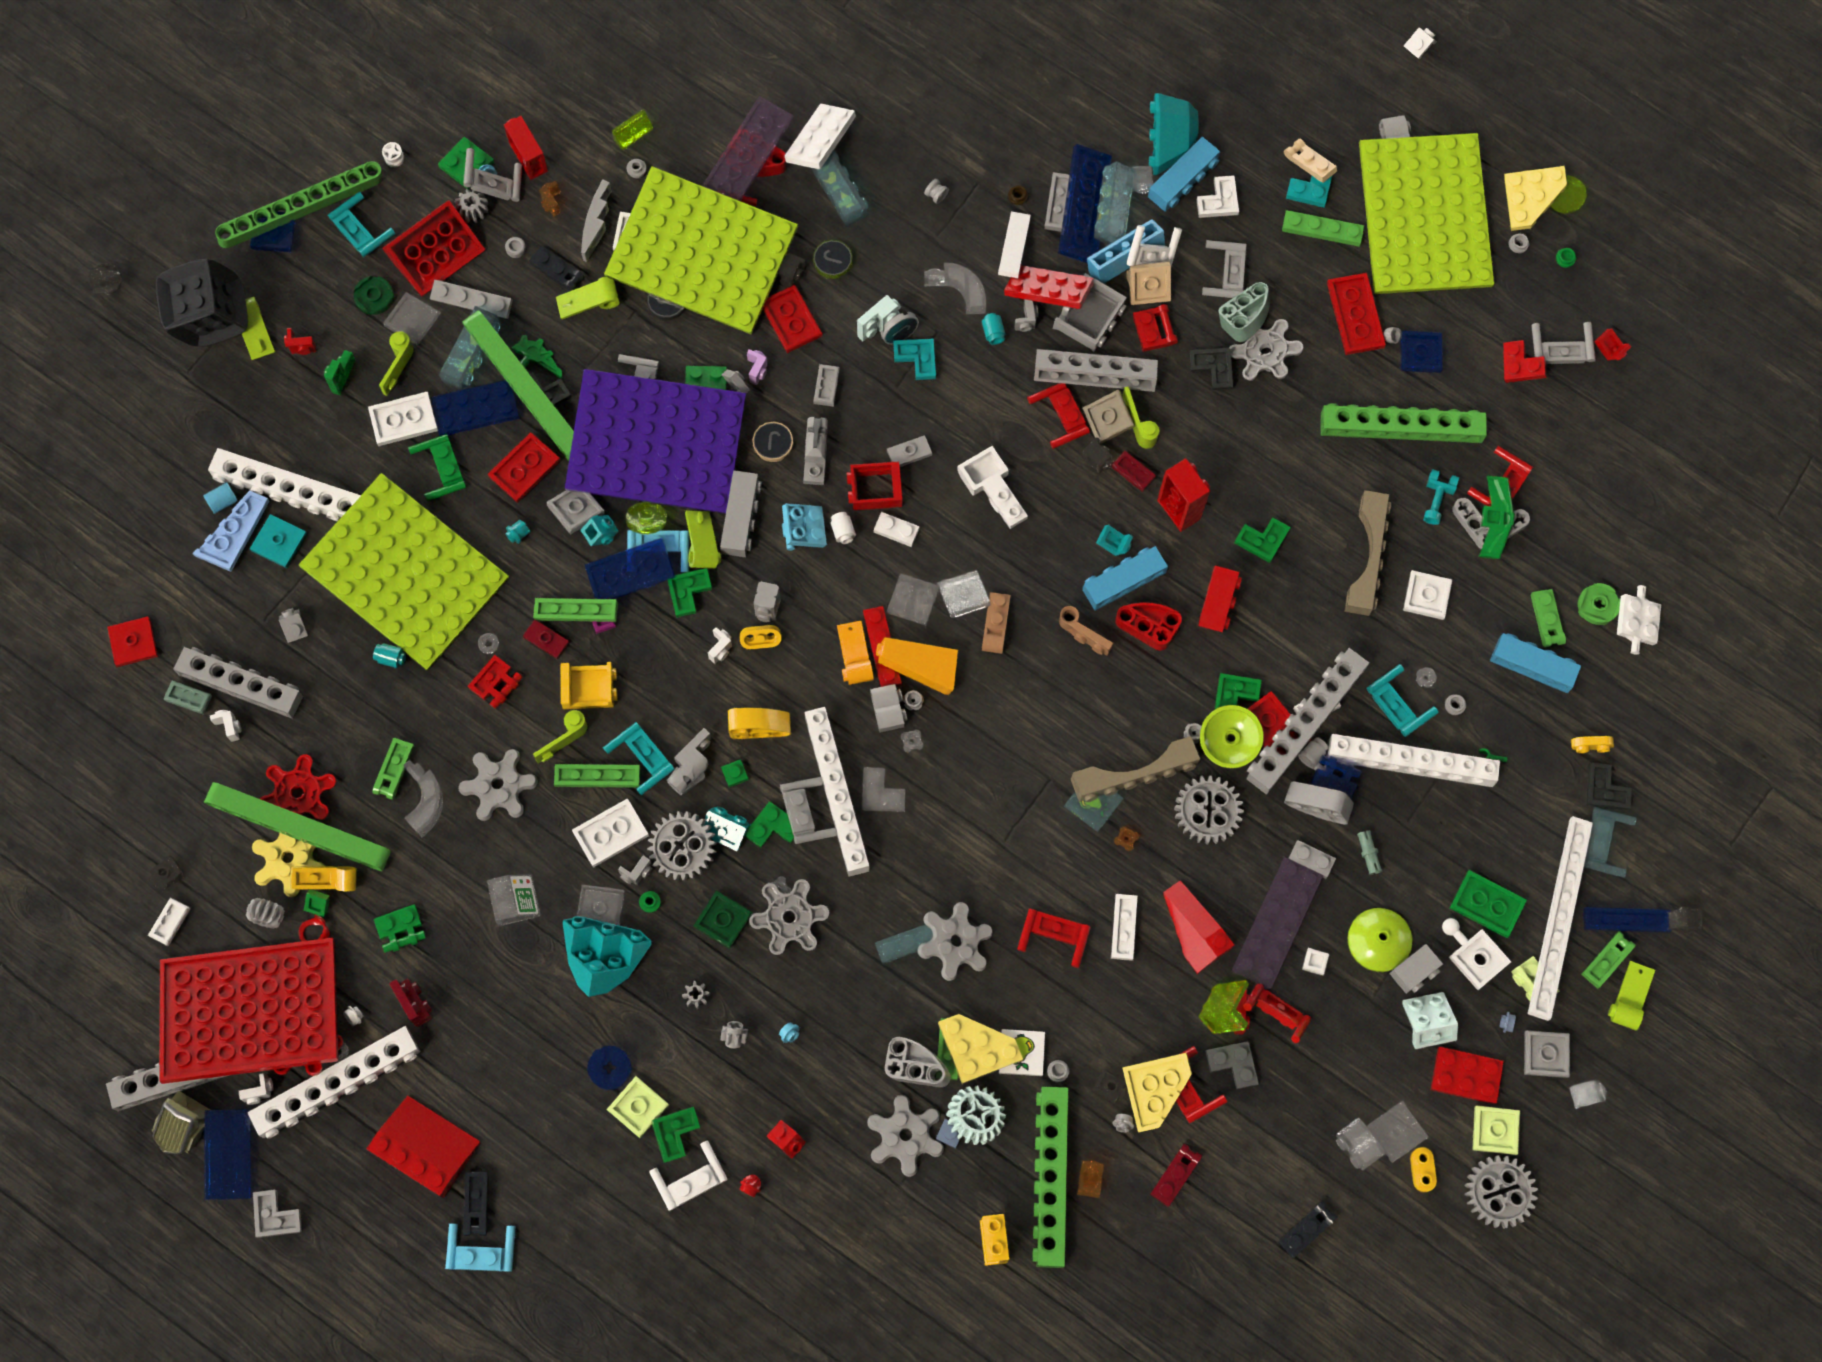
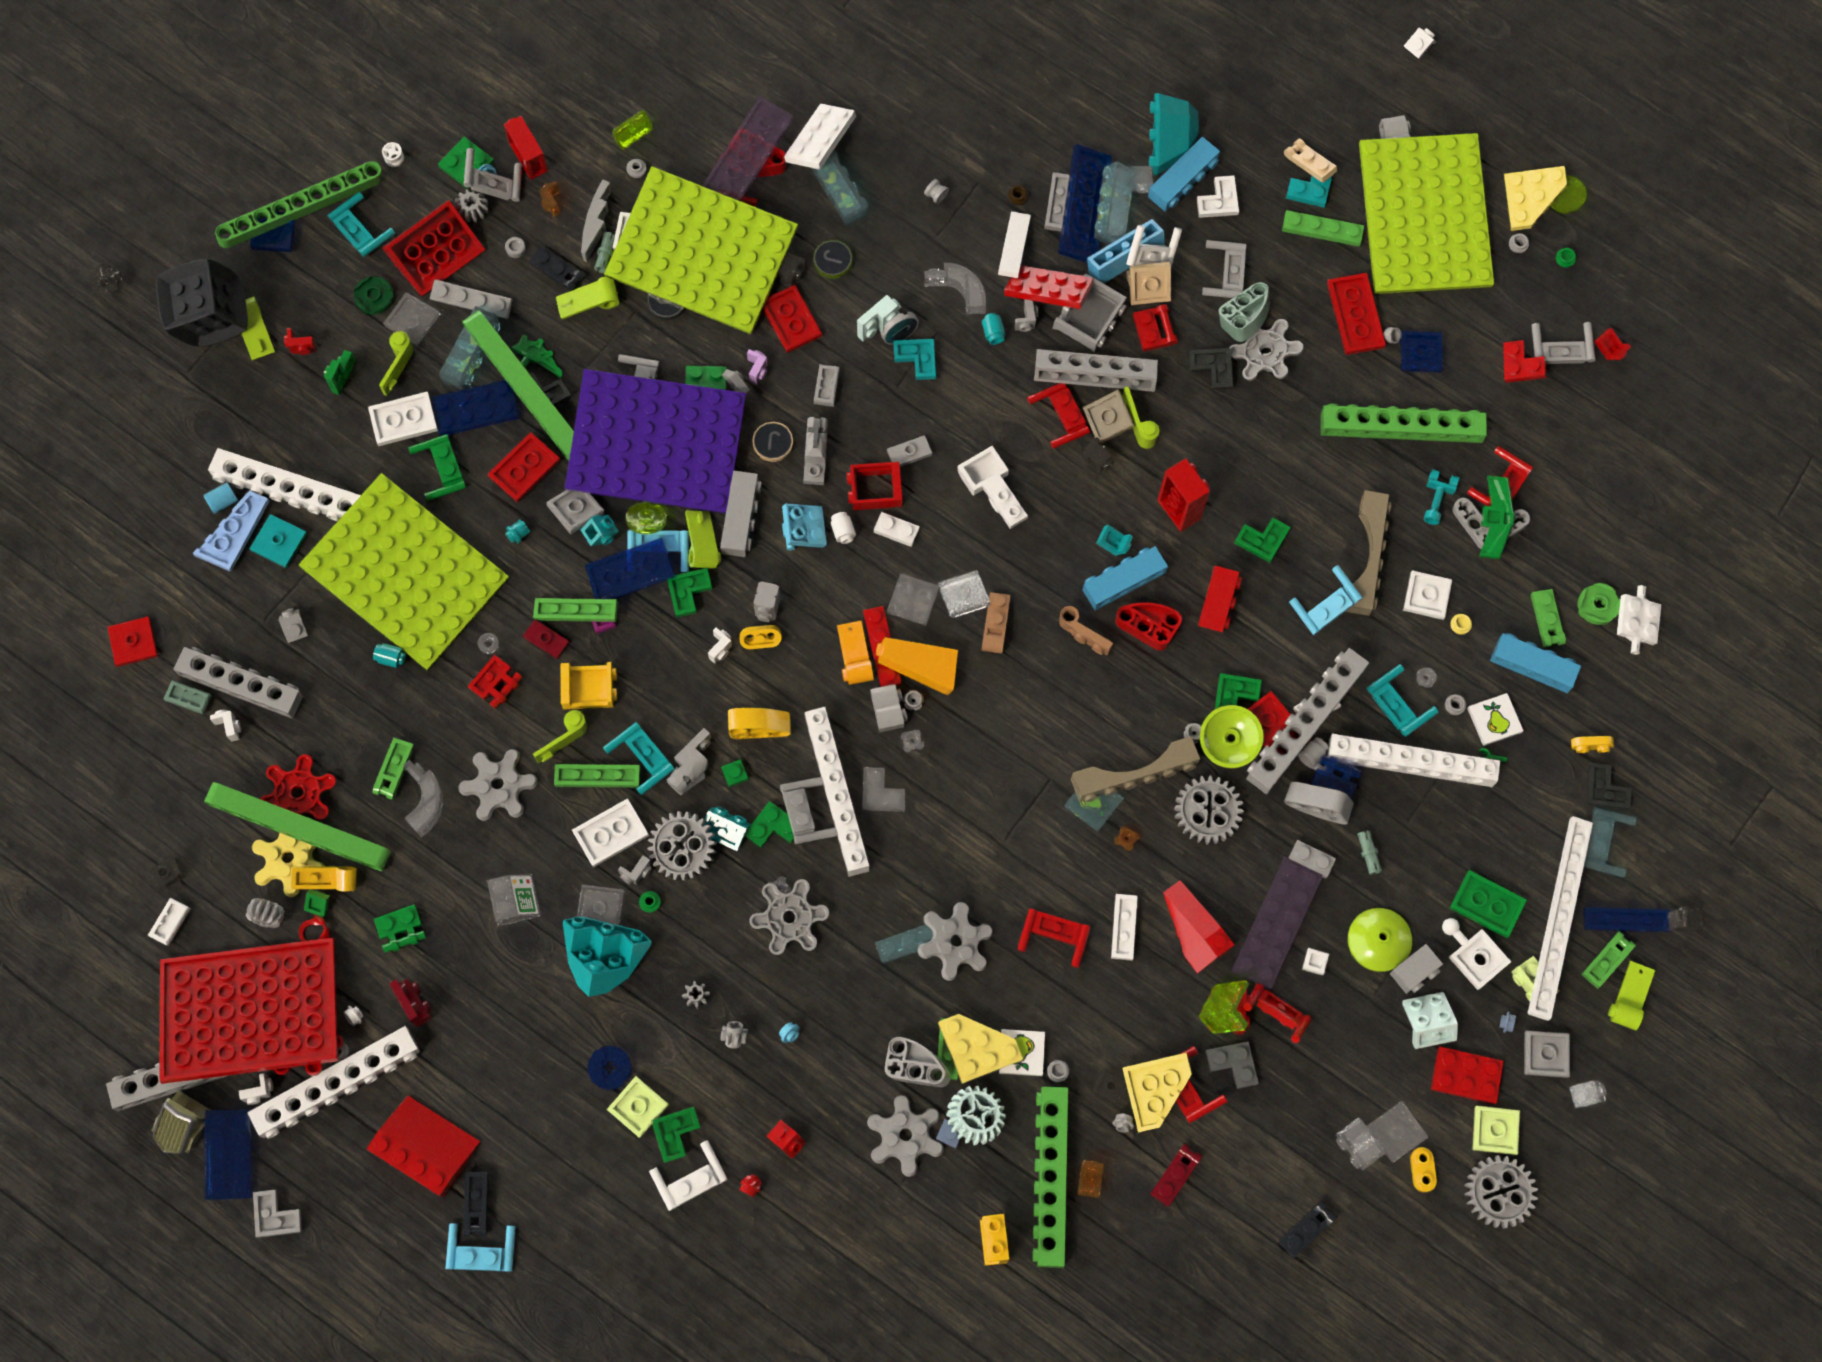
(604, 252): none -> sand green pin
(723, 919): dark green plate -> none
(1133, 471): dark red plate -> none
(1331, 607): none -> medium azure plate
(1461, 624): none -> light yellow plate
(1495, 719): none -> white tile

